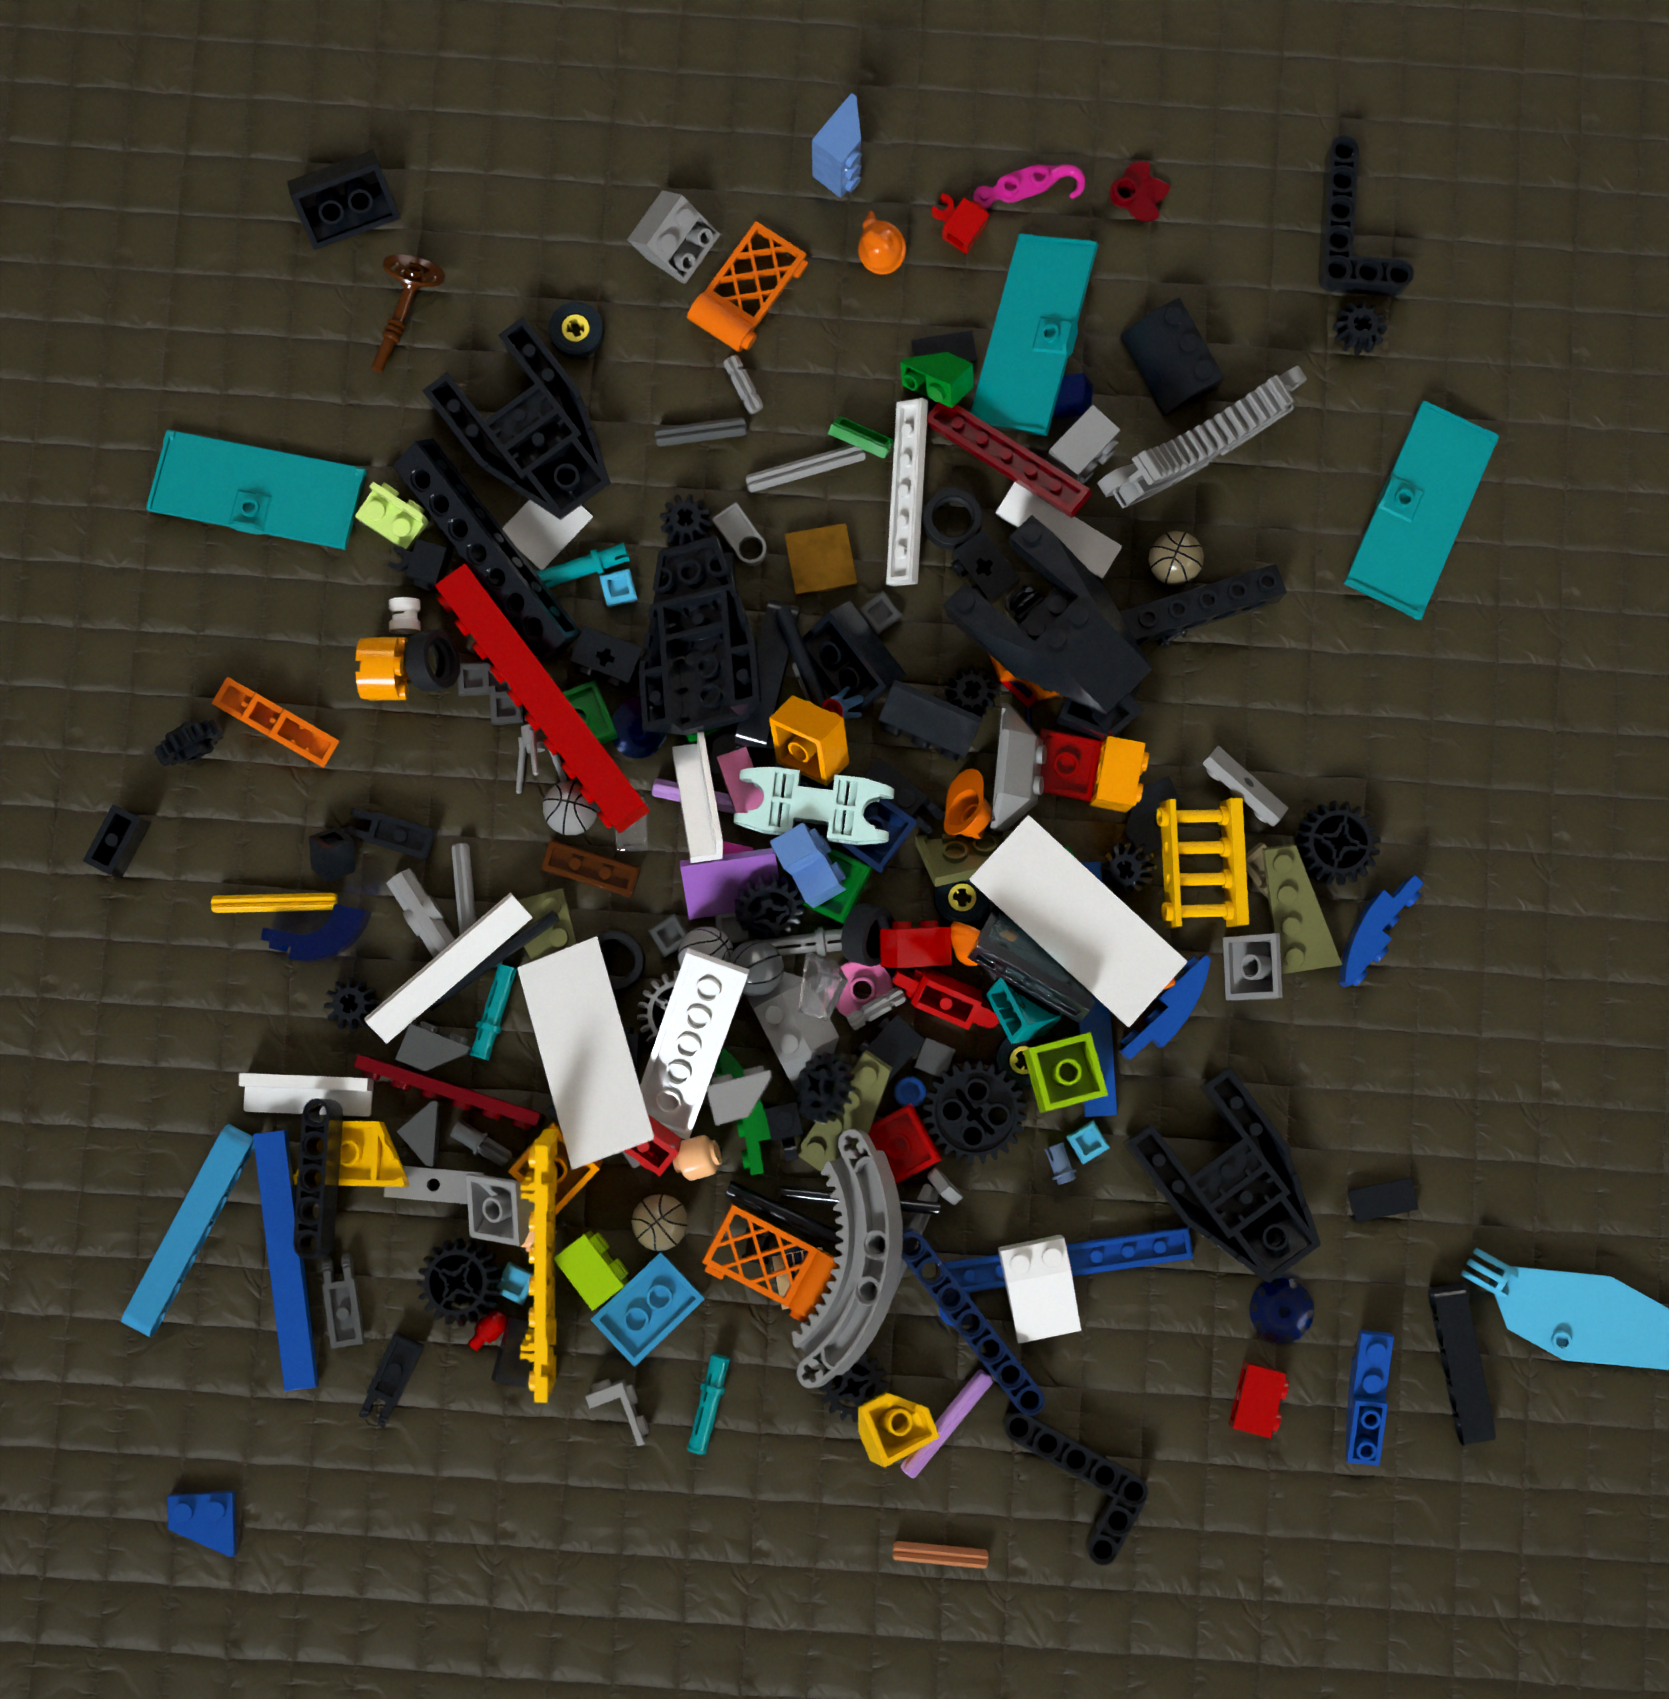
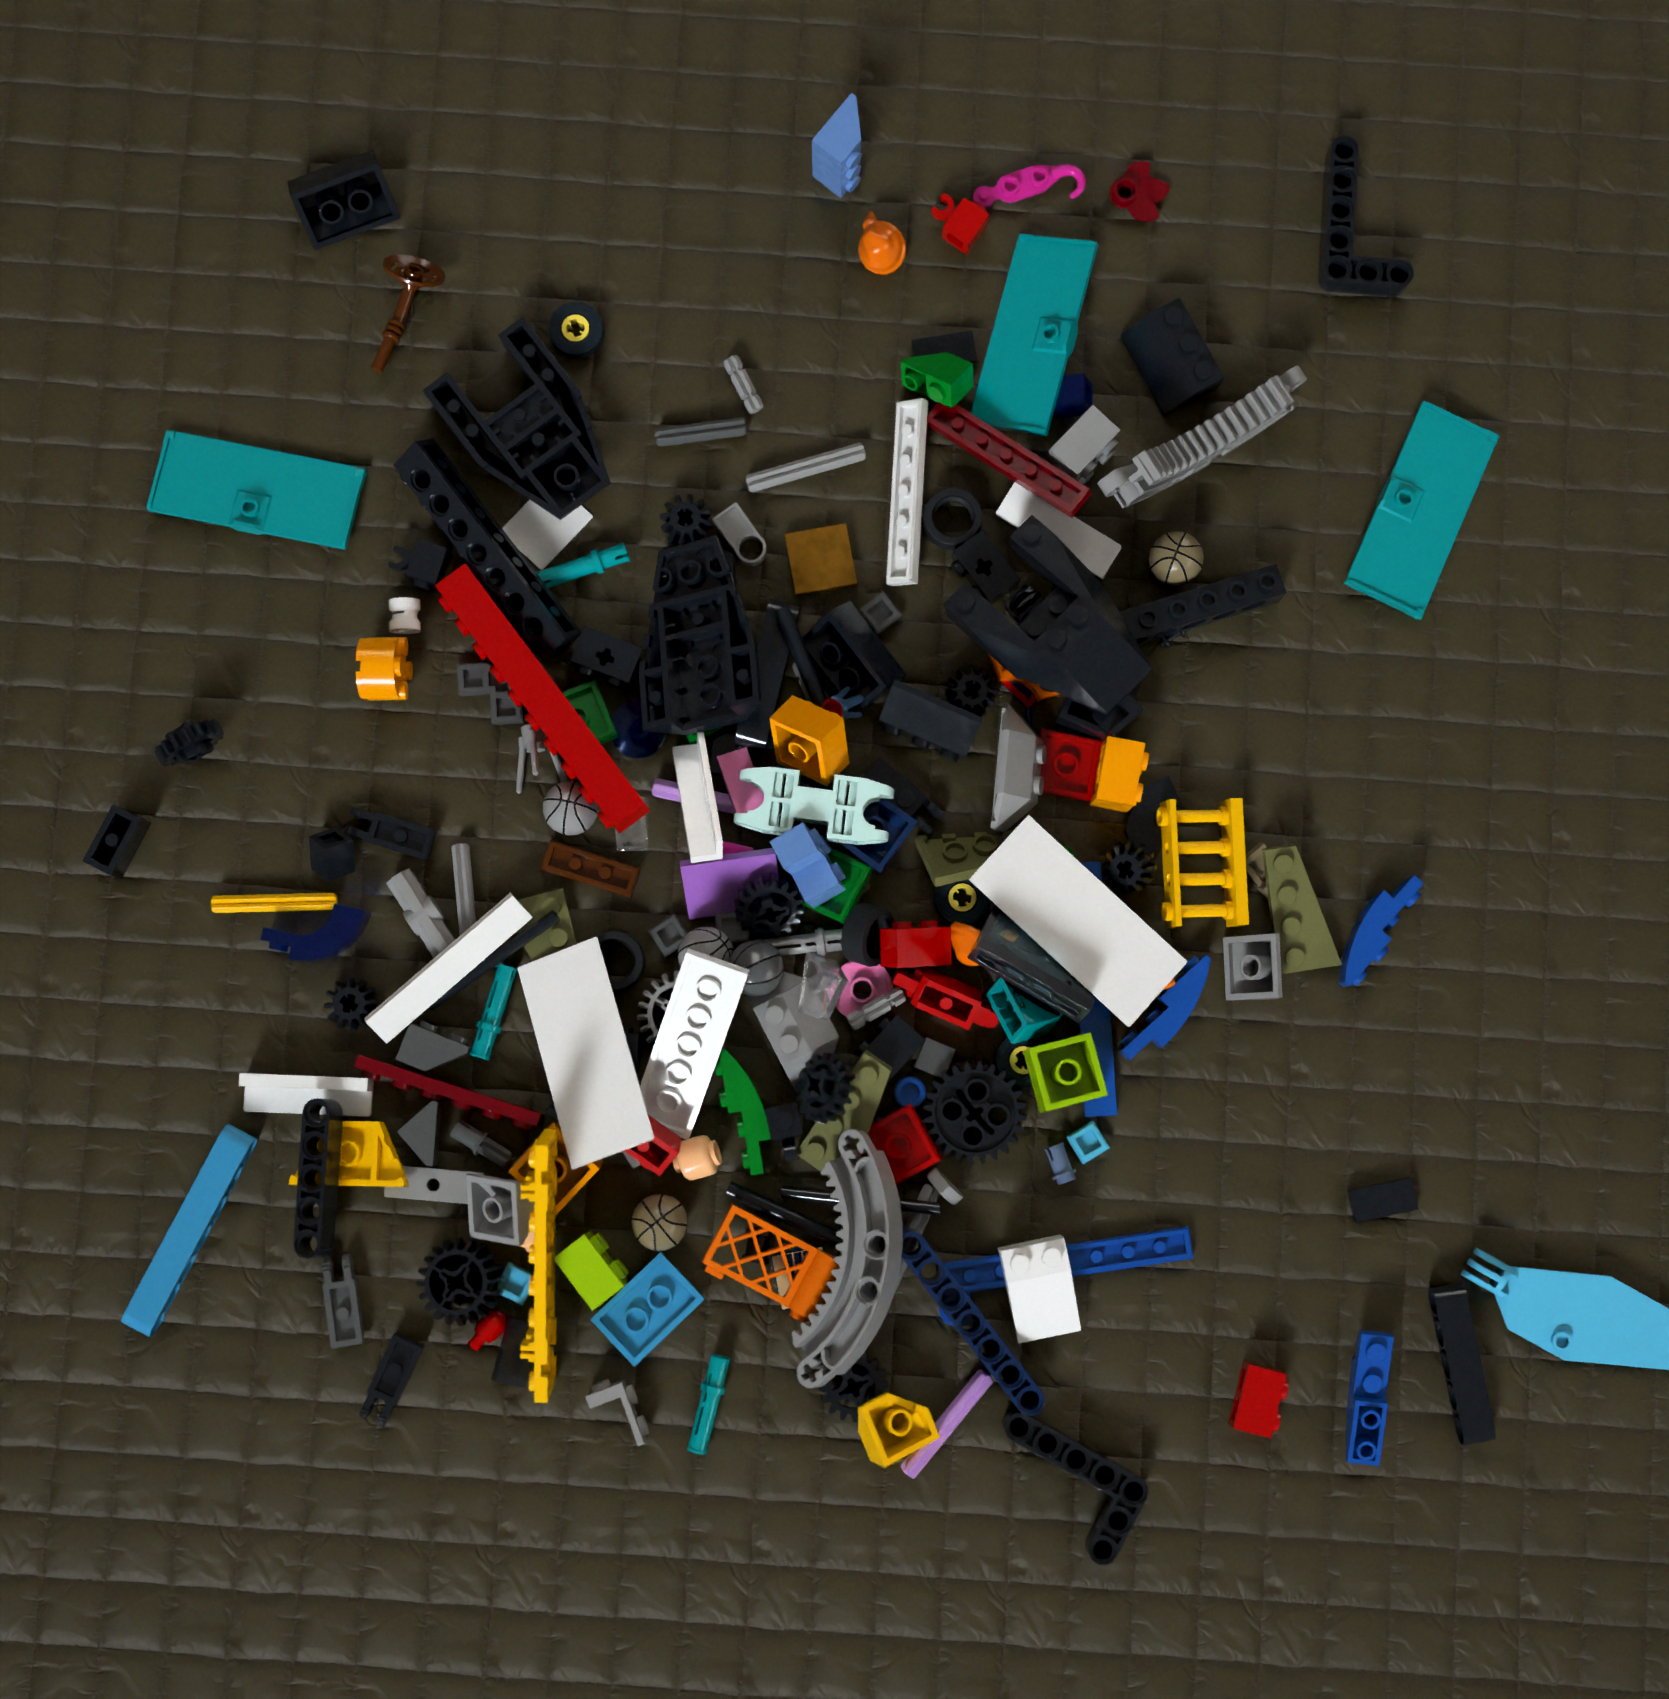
(206, 1519): blue wing -> none
(275, 722): orange slope -> none
(285, 1266): blue tile -> none
(392, 517): yellowish green bracket -> none
(417, 661): black tyre -> none
(618, 588): medium azure tile -> none
(674, 235): light grey slope -> none
(719, 314): orange piece -> none
(737, 1097): light grey slope -> none
(861, 437): green tile -> none
(940, 1554): nougat axle -> none
(966, 807): orange piece -> none
(1244, 785): light grey tile -> none
(1246, 1195): black wedge -> none
(1266, 1305): clear blue dish -> none
(1339, 830): black gear -> none
(1349, 320): black gear -> none

